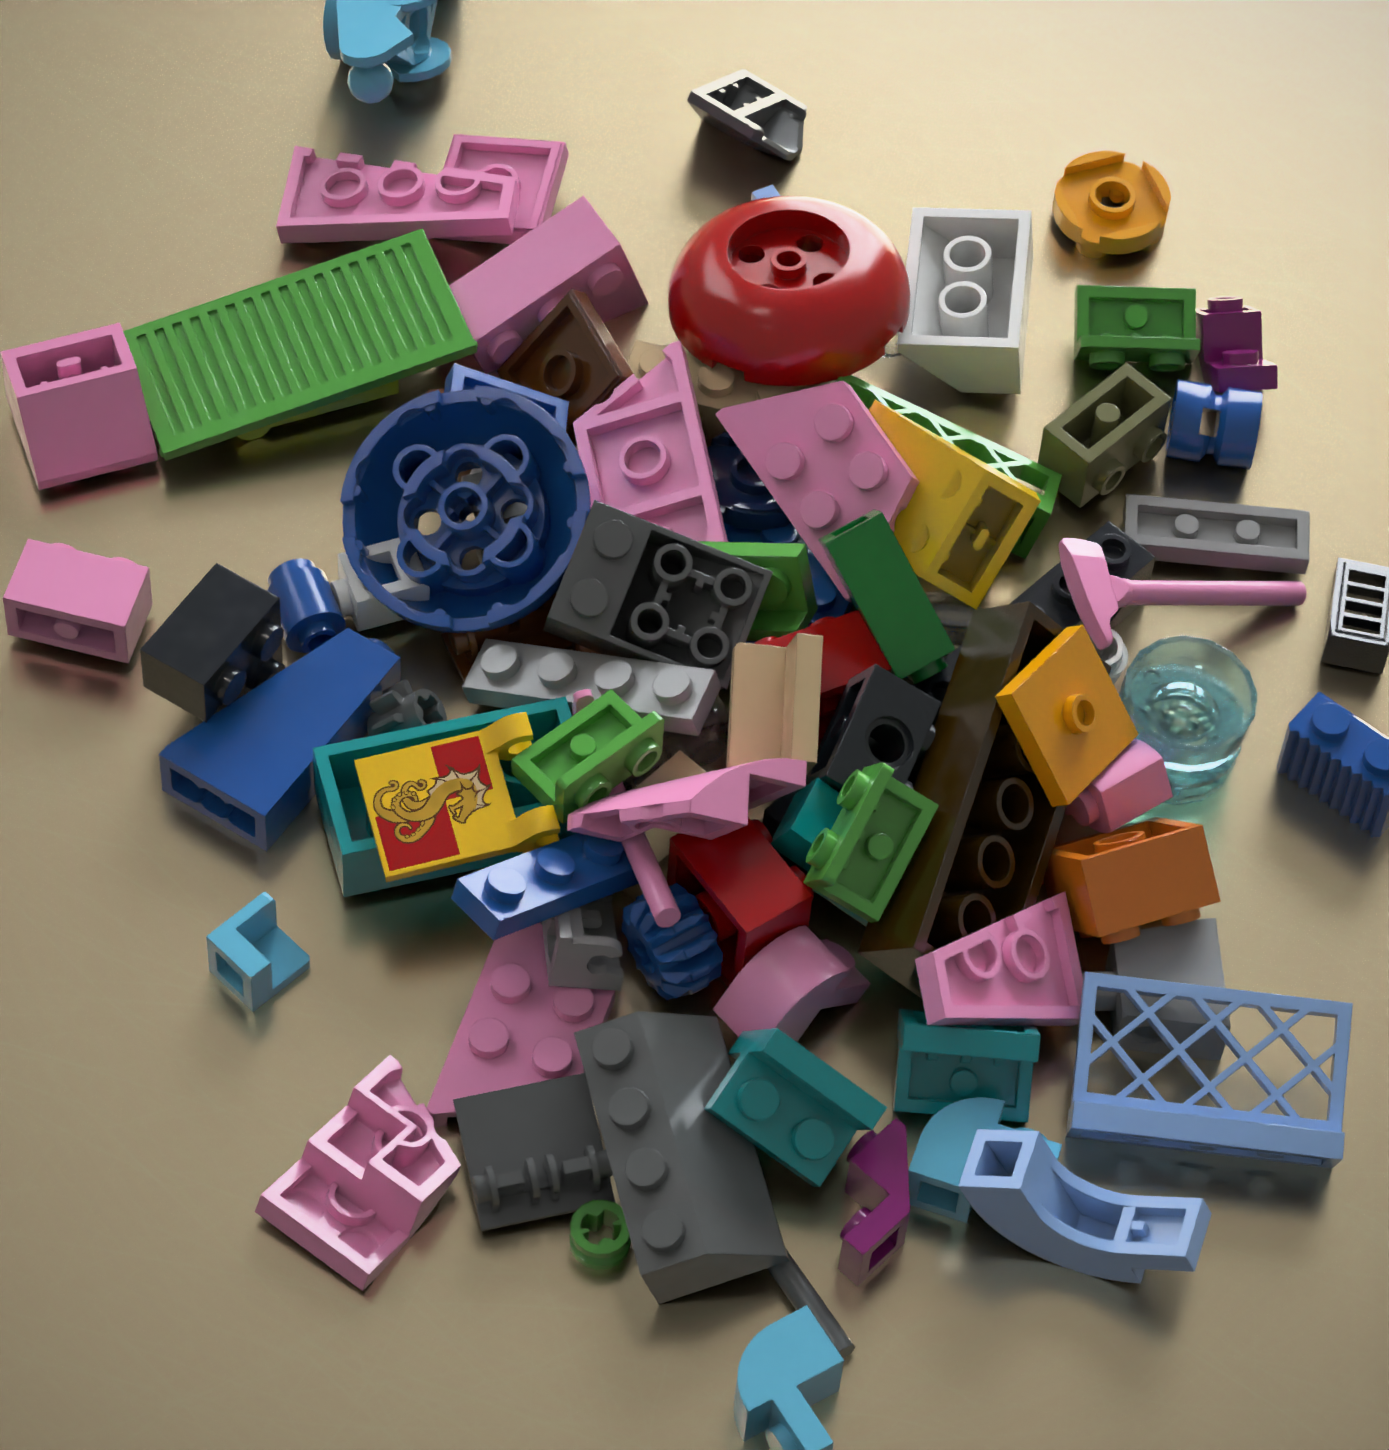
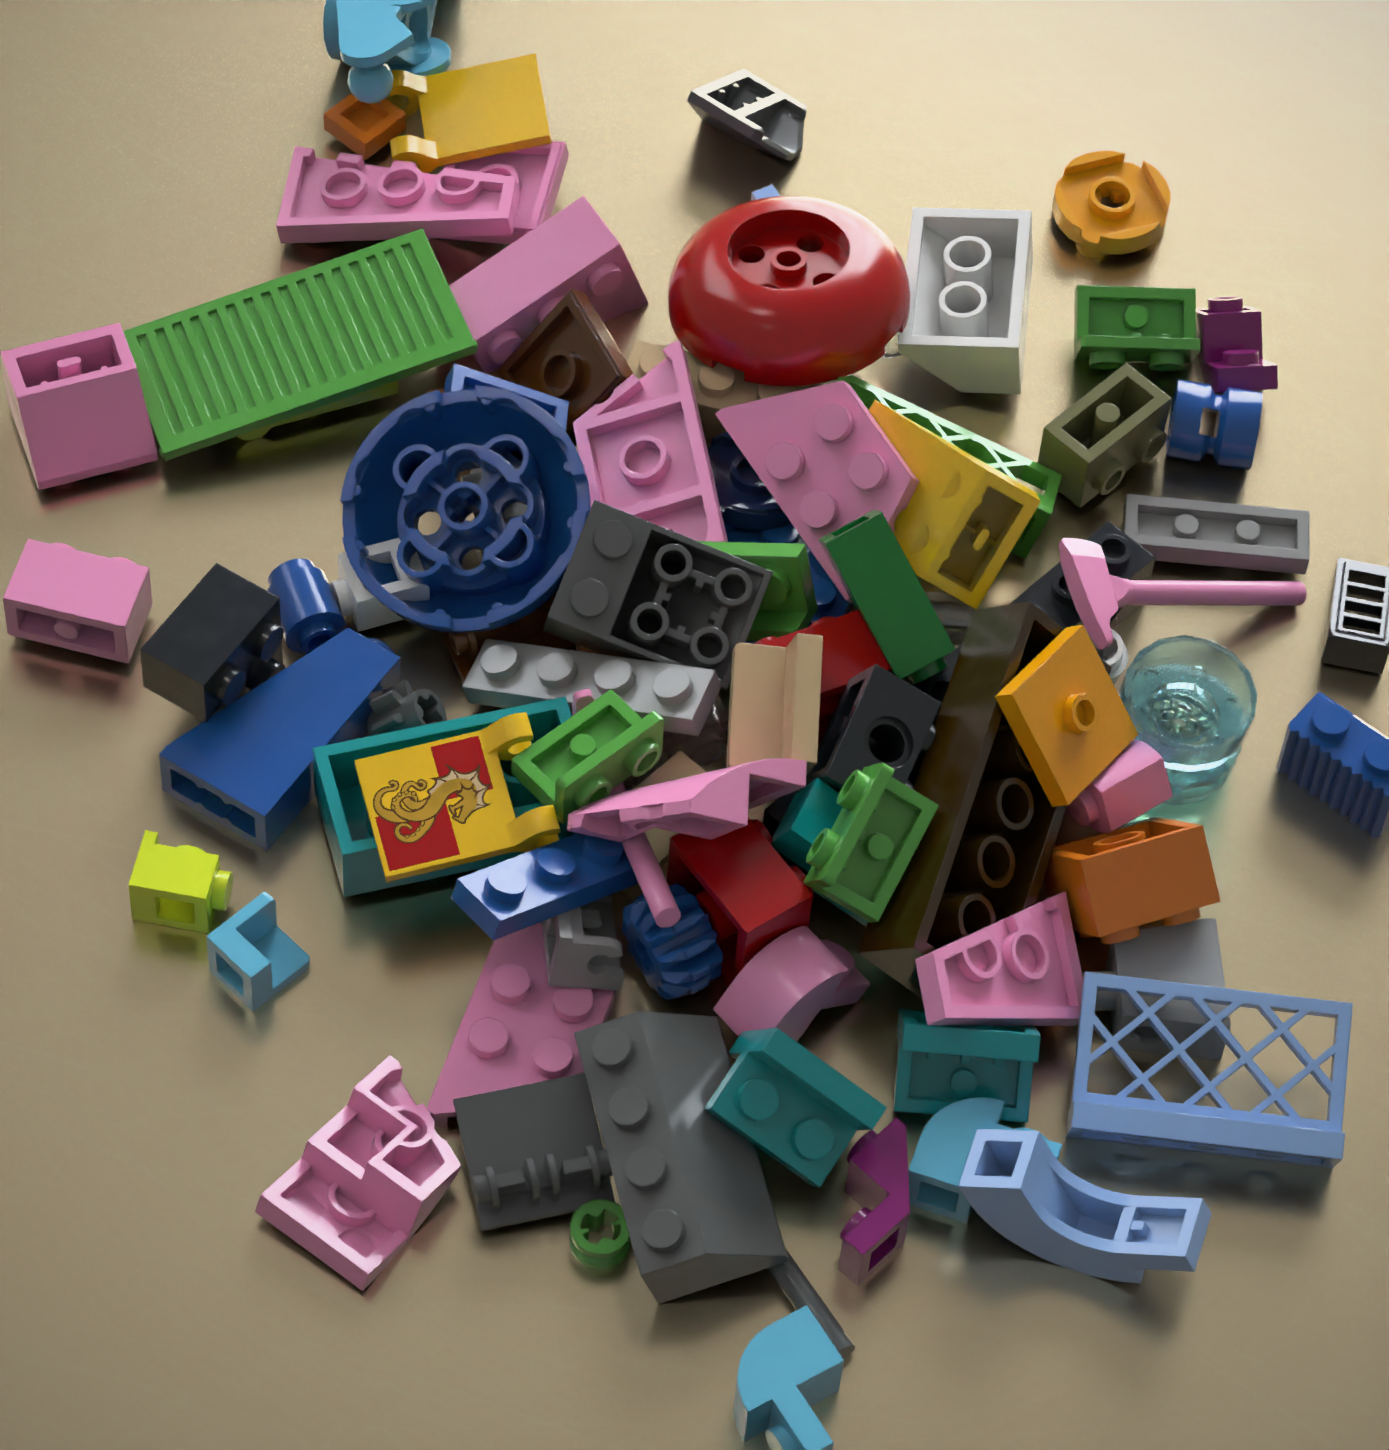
(177, 885): none -> neon yellow brick
(364, 125): none -> orange plate
(471, 112): none -> yellow flag

